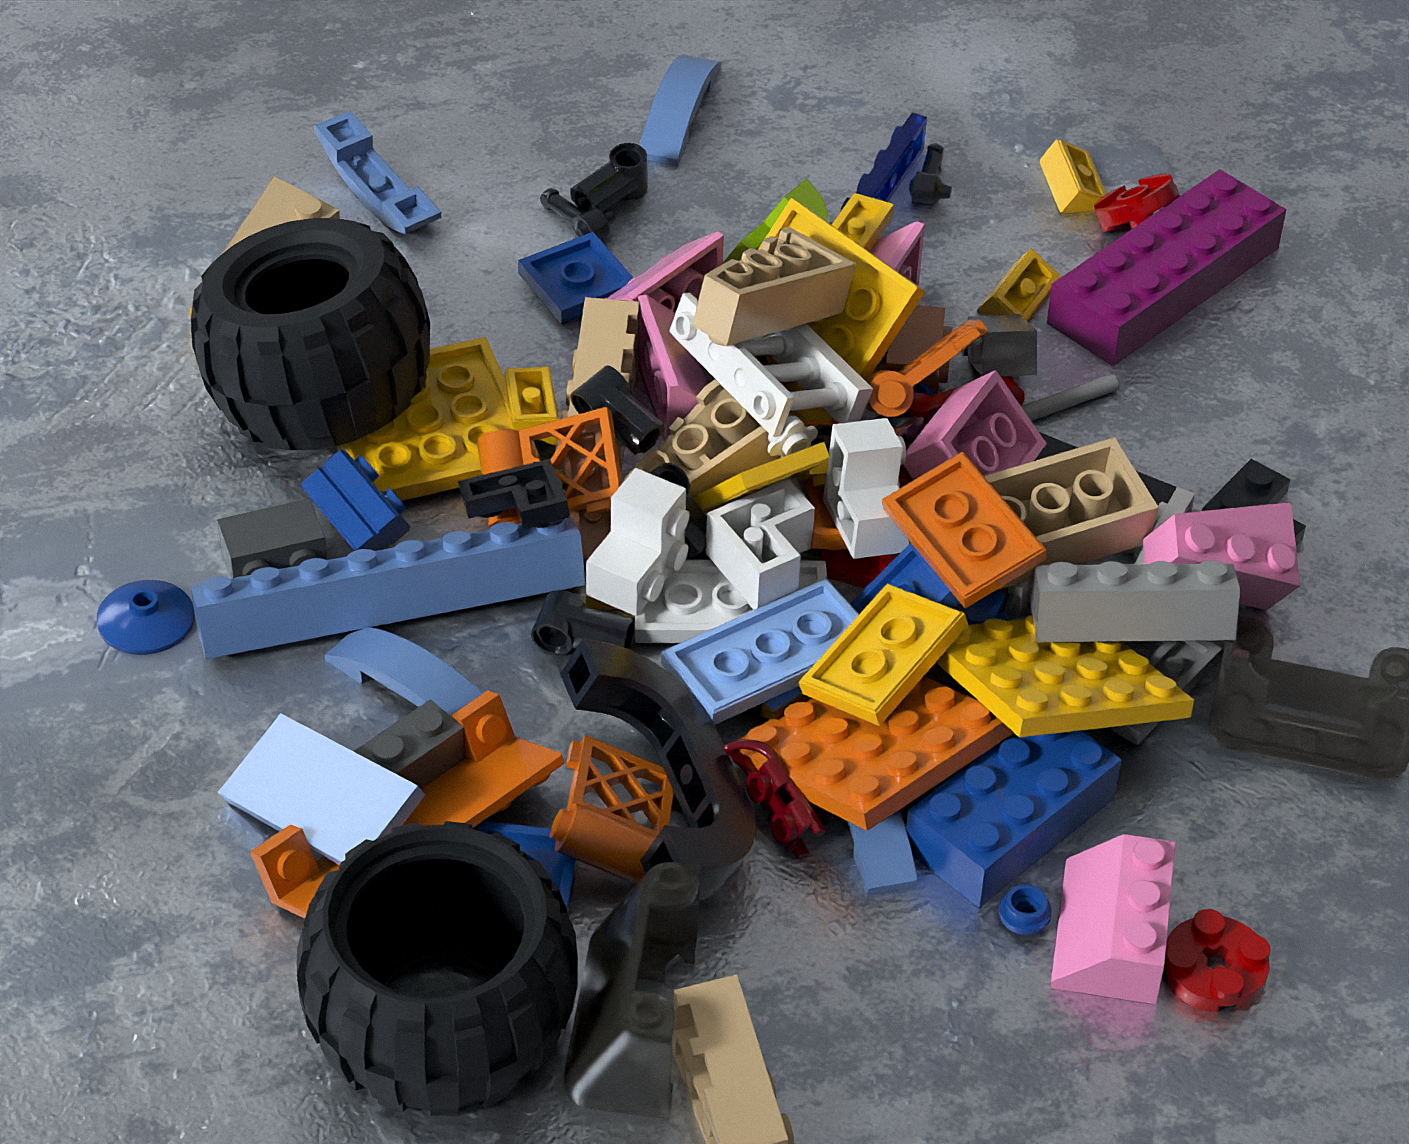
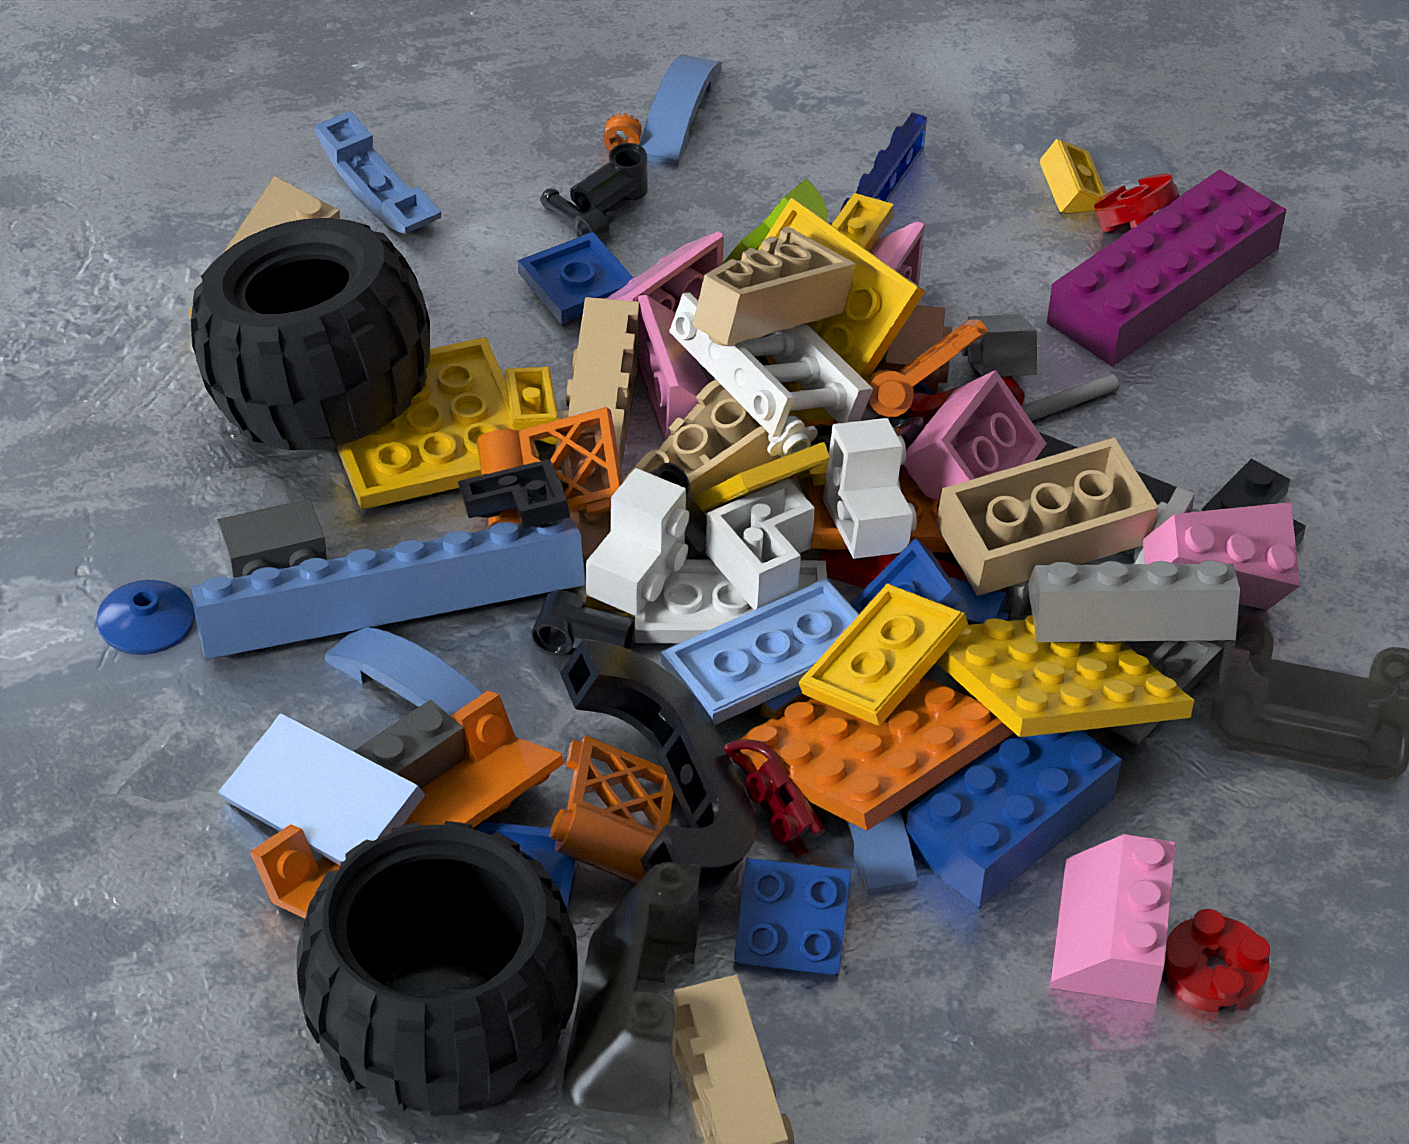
(354, 504): blue brick -> none
(621, 123): none -> orange bush
(632, 421): black piece -> none
(792, 916): none -> blue bracket
(926, 185): black piece -> none
(964, 529): orange tile -> none
(1021, 287): yellow slope -> none
(1025, 899): blue plate -> none

